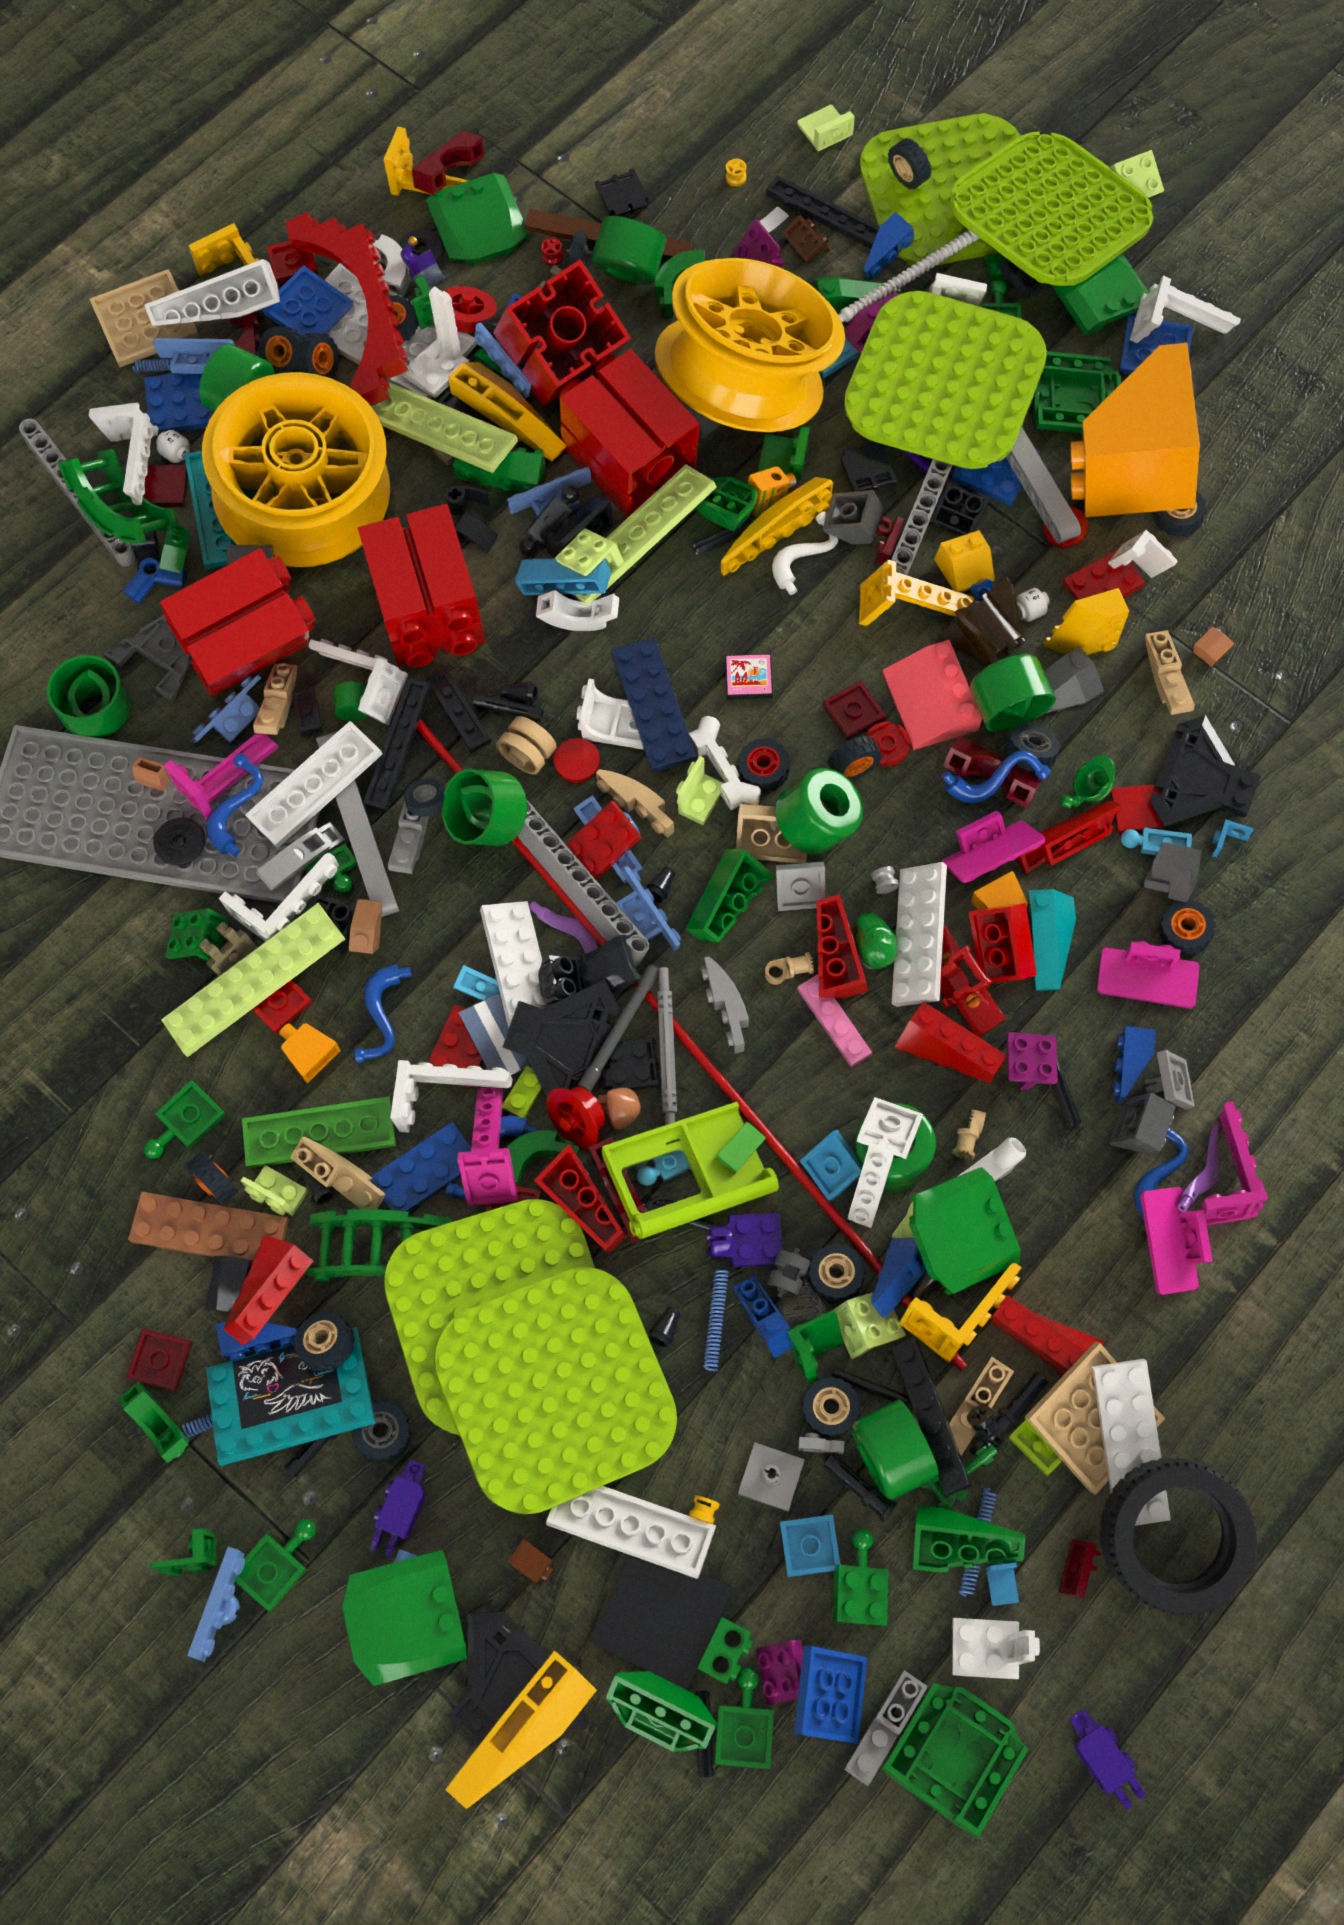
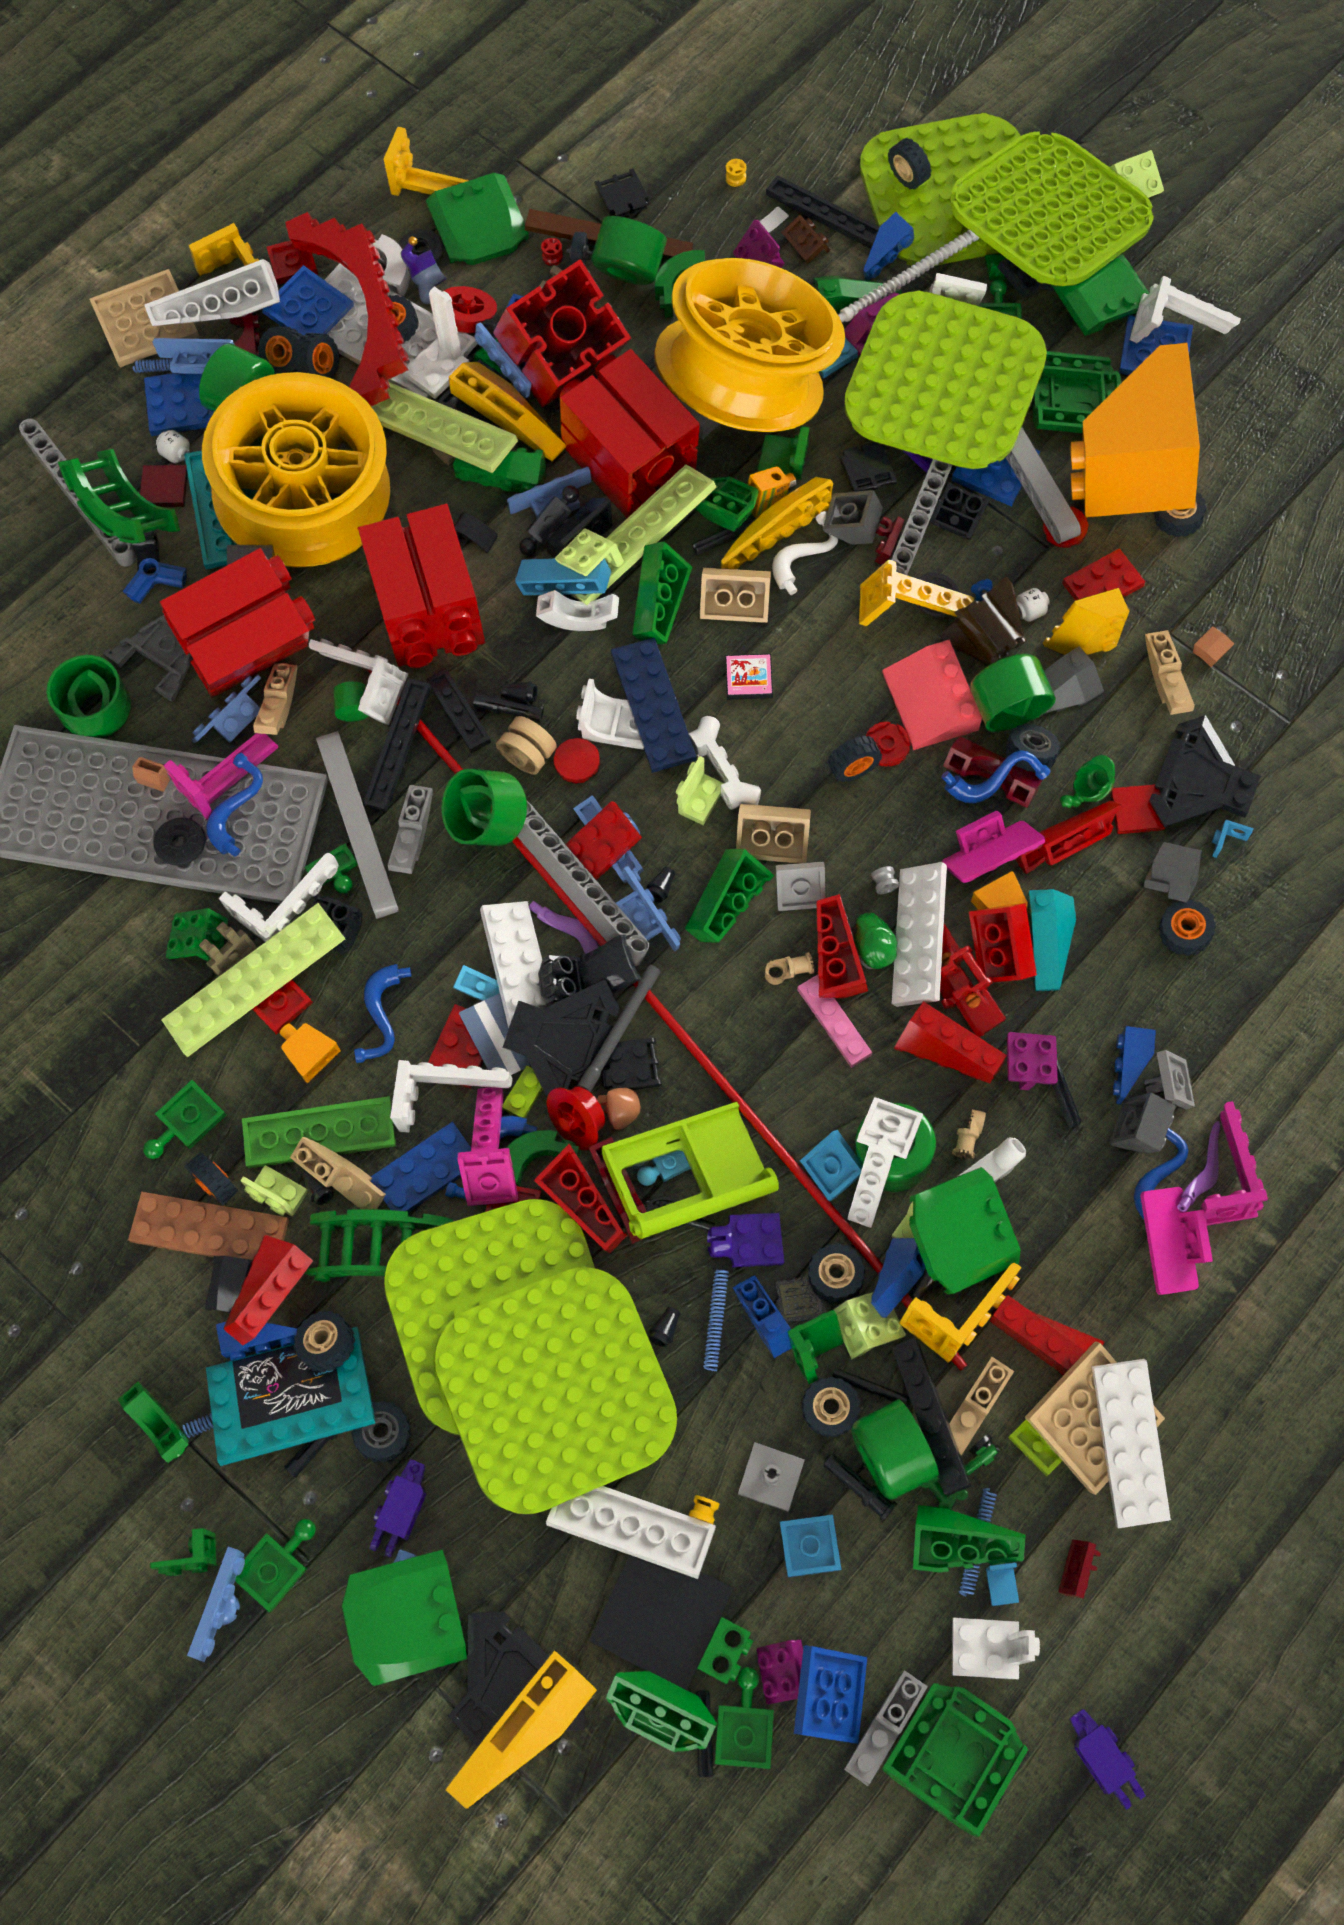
(124, 423): white bracket -> none
(159, 1360): dark red tile -> none
(175, 548): green brick -> none
(299, 855): light grey slope -> none
(307, 711): black plate -> none
(313, 784): white plate -> none
(366, 926): medium nougat slope -> none
(422, 303): green bracket -> none
(425, 797): black wheel -> none
(459, 495): black panel -> none
(460, 150): dark red arch -> none
(532, 1562): reddish brown slope -> none
(631, 794): tan slope -> none
(660, 592): none -> green wedge
(666, 1043): light grey axle -> none
(727, 998): light grey slope -> none
(735, 595): none -> tan slope
(740, 1147): bright green tile -> none
(764, 752): black wheel -> none
(788, 1272): dark grey wheel -> none
(807, 822): green piece -> none
(812, 1443): light grey plate -> none
(827, 127): yellowish green bracket -> none
(853, 710): dark red tile -> none
(861, 1590): green plate -> none
(965, 561): yellow slope -> none
(987, 1422): black bush -> none
(1009, 1416): black pin -> none
(1146, 553): white bracket -> none
(1148, 975): dark pink bracket -> none
(1152, 839): medium azure plate -> none
(1235, 1550): black tyre -> none

